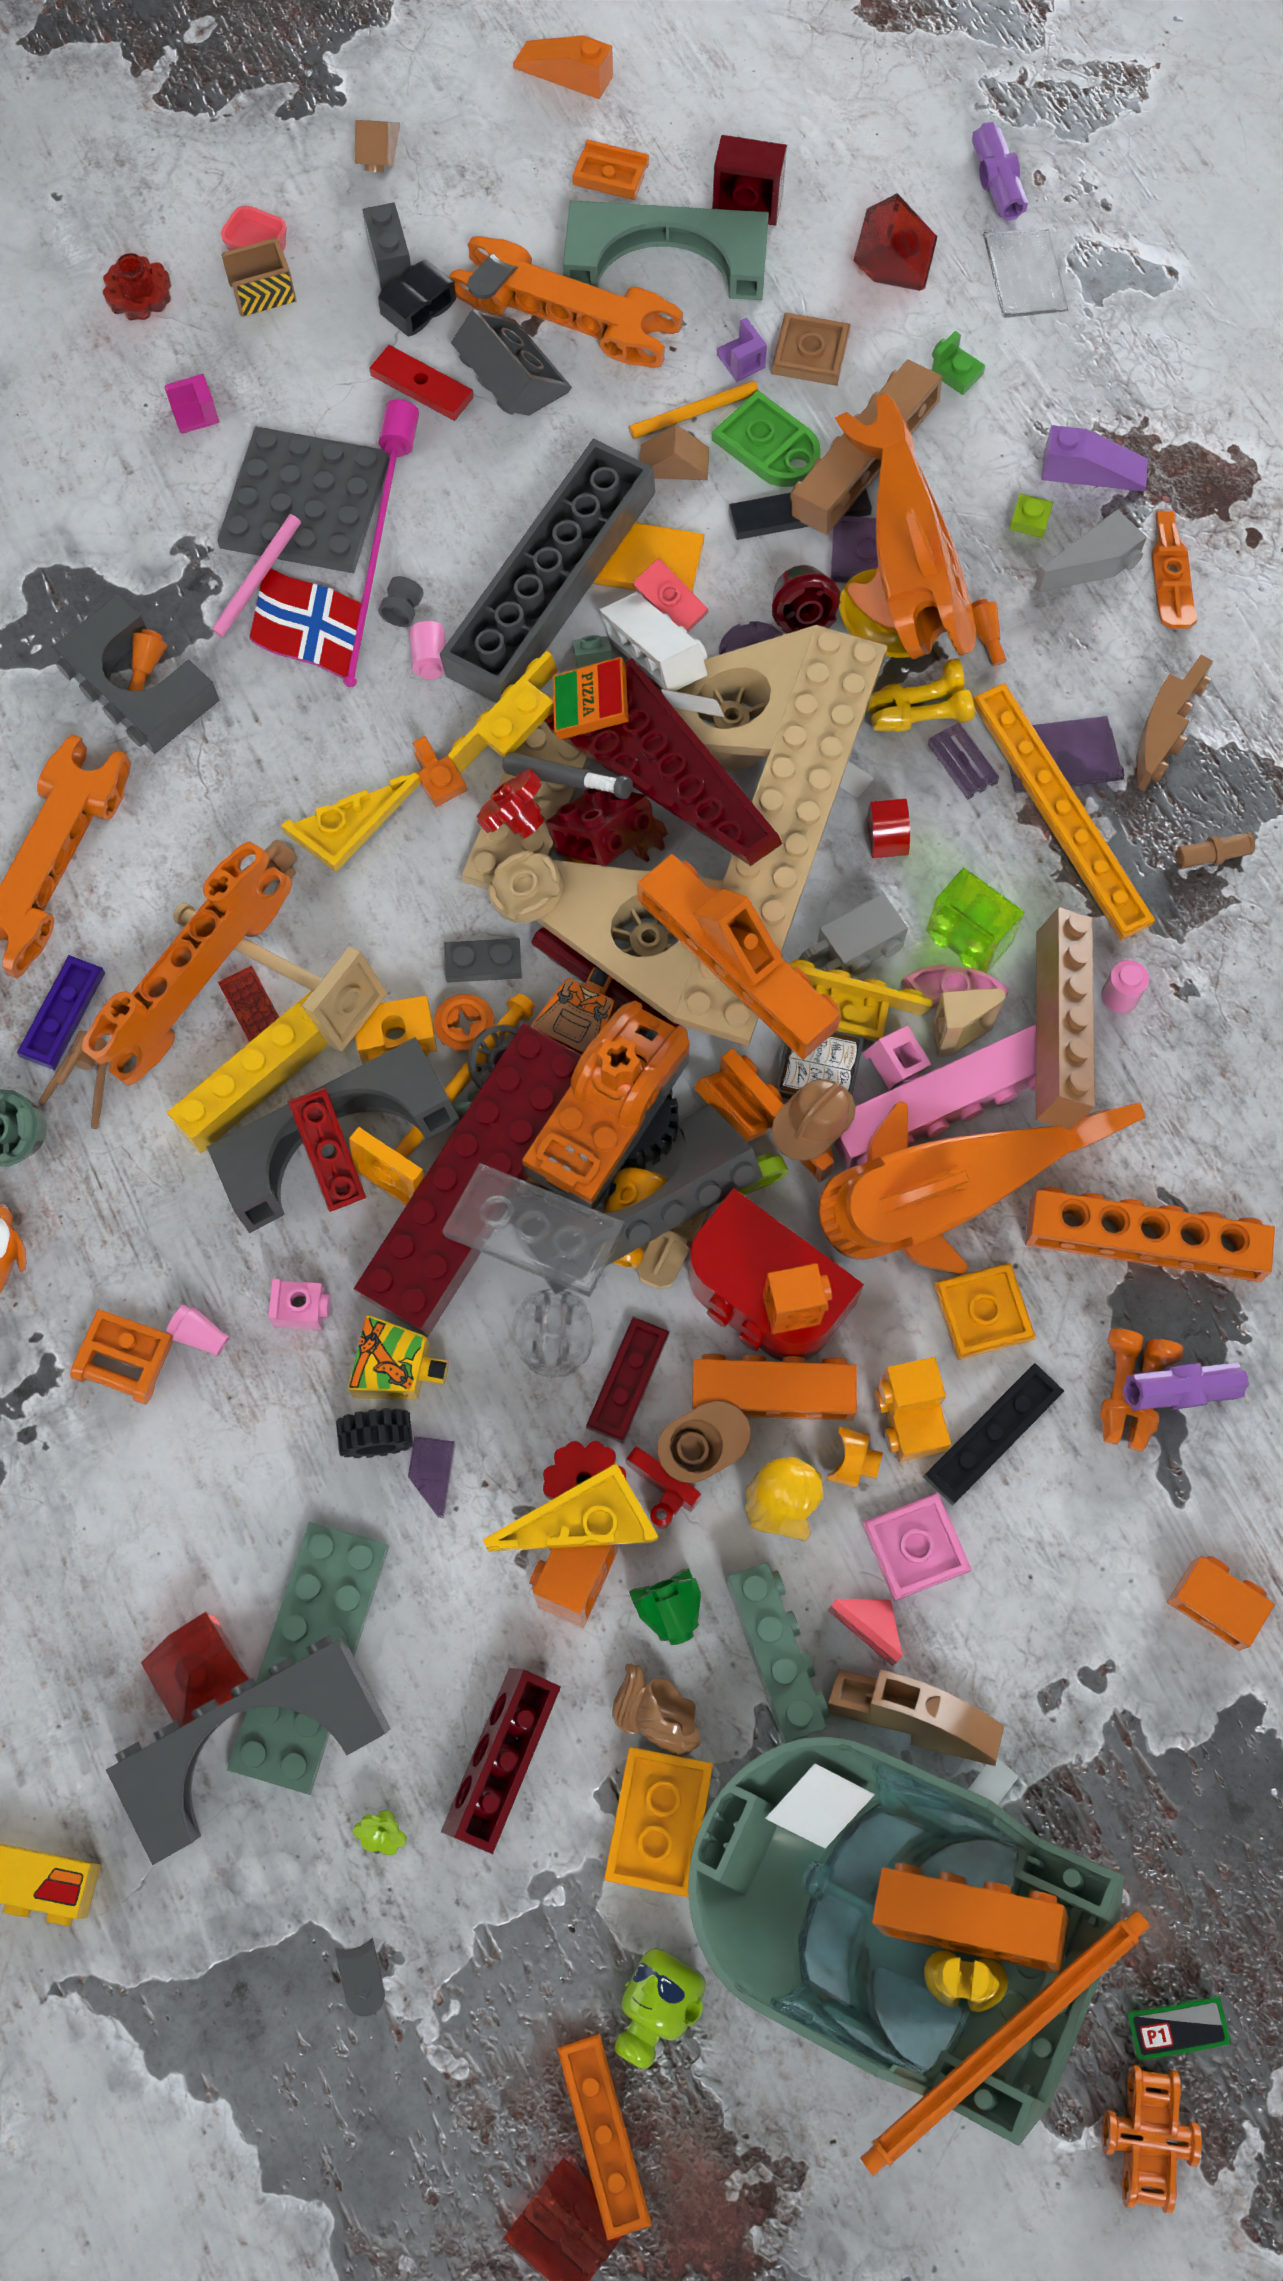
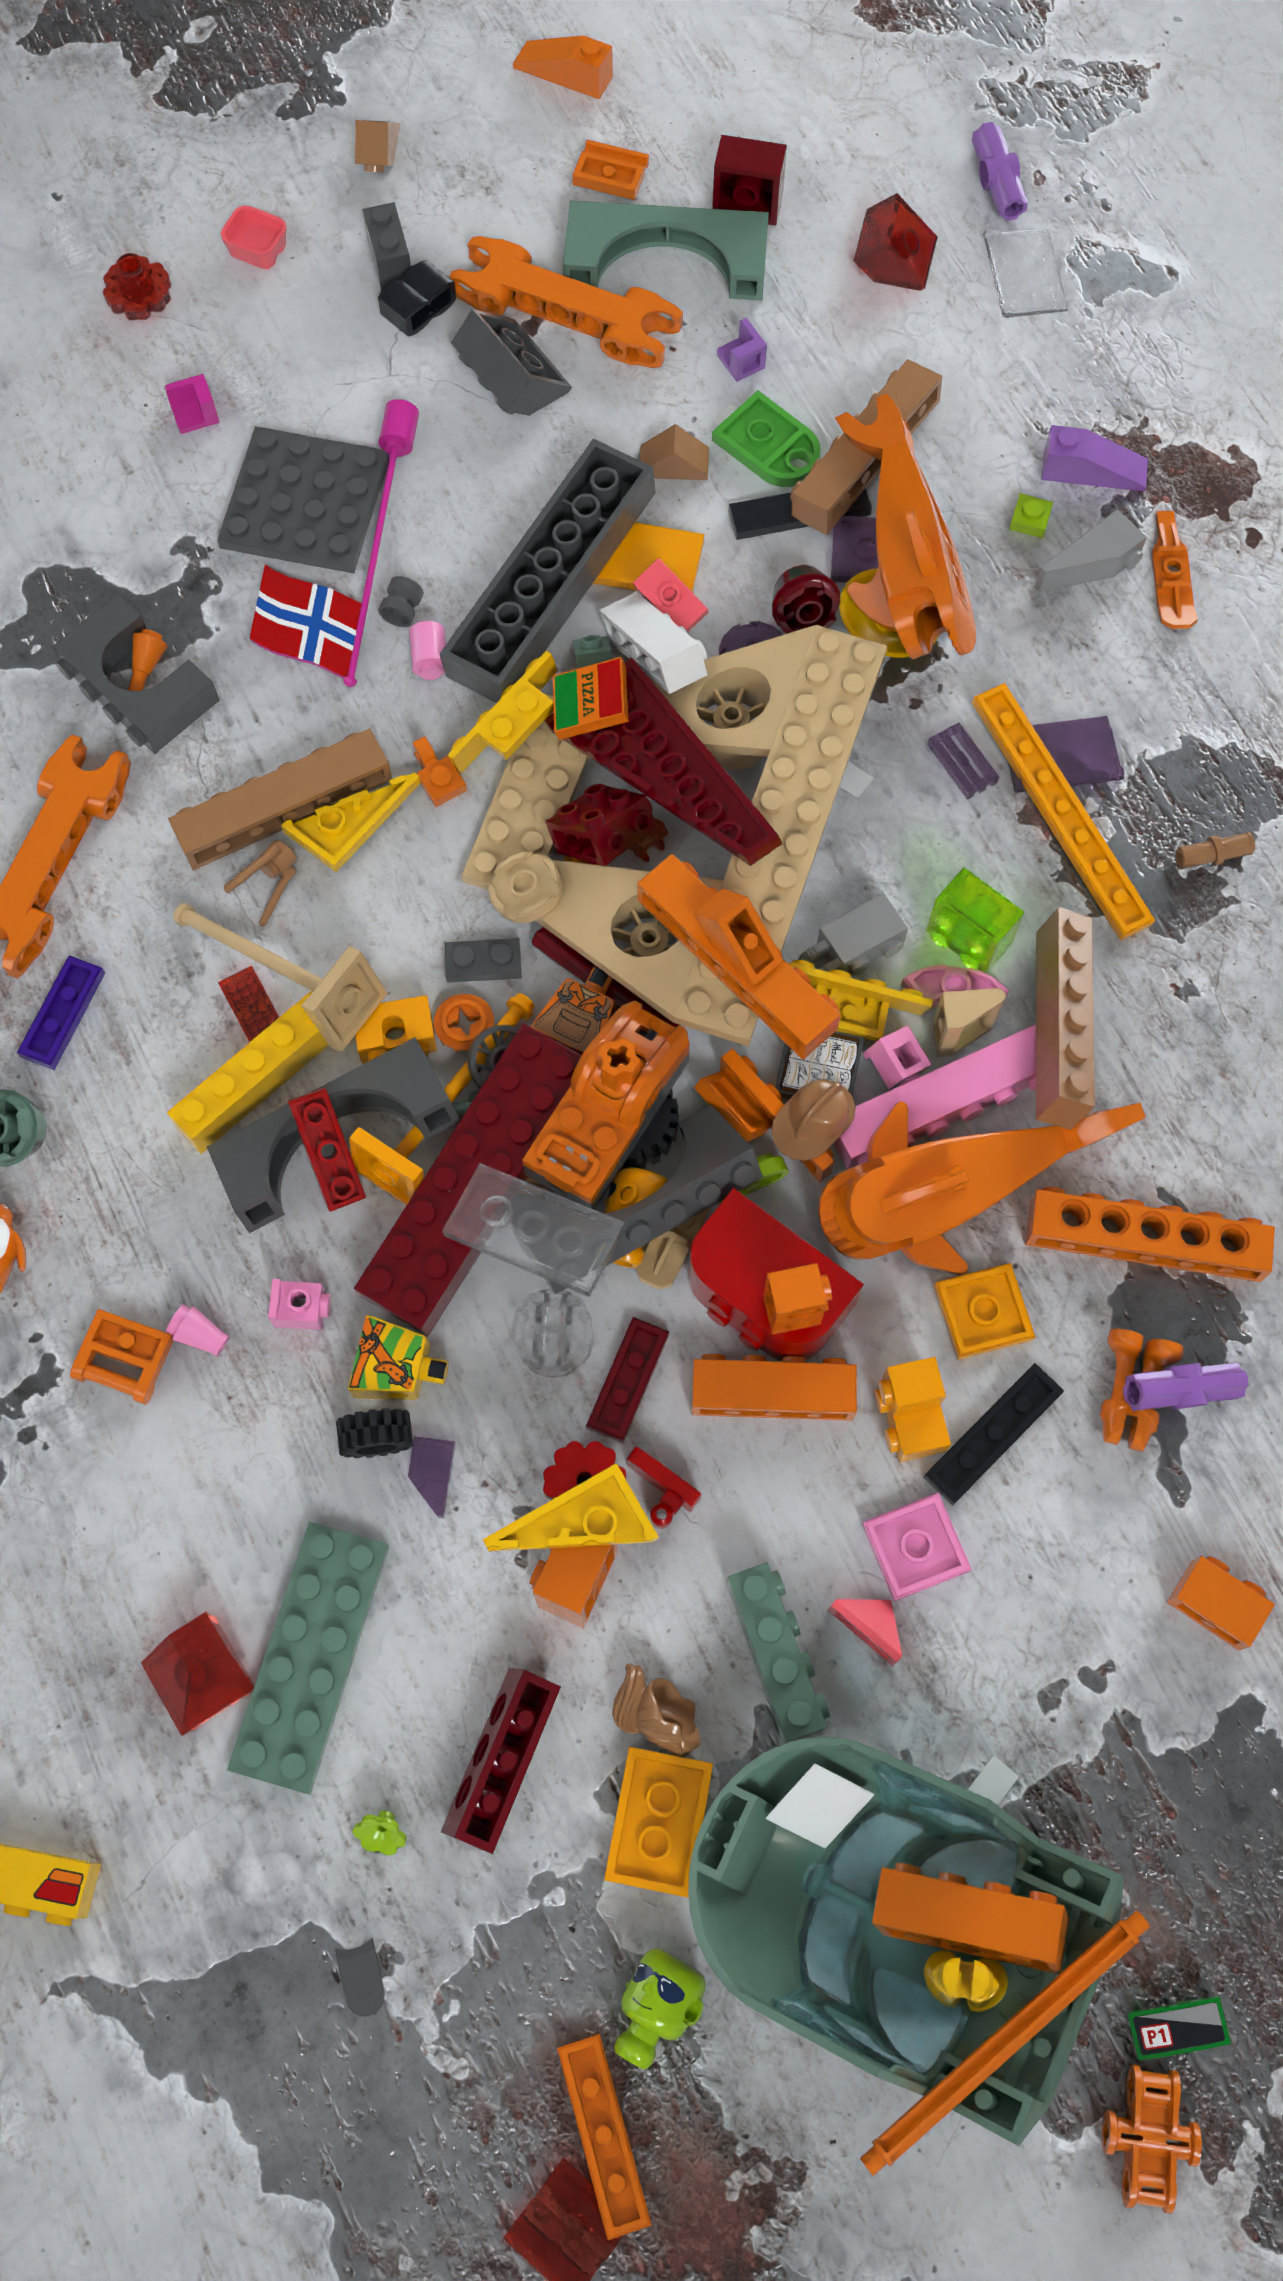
(78, 1058): medium nougat plant -> none
(143, 1019): orange piece -> none
(158, 1779): dark grey arch -> none
(256, 575): bright pink piece -> none
(259, 276): piece -> none
(290, 792): none -> medium nougat brick
(421, 382): red tile -> none
(490, 277): dark grey piece -> none
(514, 806): red plant -> none
(566, 775): dark grey piece -> none
(670, 1607): green brick -> none
(693, 409): light orange piece -> none
(693, 703): white sticker -> none
(703, 1441): medium nougat piece -> none
(784, 1497): yellow hair -> none
(810, 349): medium nougat tile -> none
(857, 1459): light orange piece -> none
(889, 828): red brick -> none
(893, 703): yellow piece -> none
(916, 1708): medium nougat slope -> none
(955, 365): bright green bracket -> none
(988, 629): orange cone -> none
(1125, 986): bright pink brick -> none
(1167, 722): medium nougat slope -> none

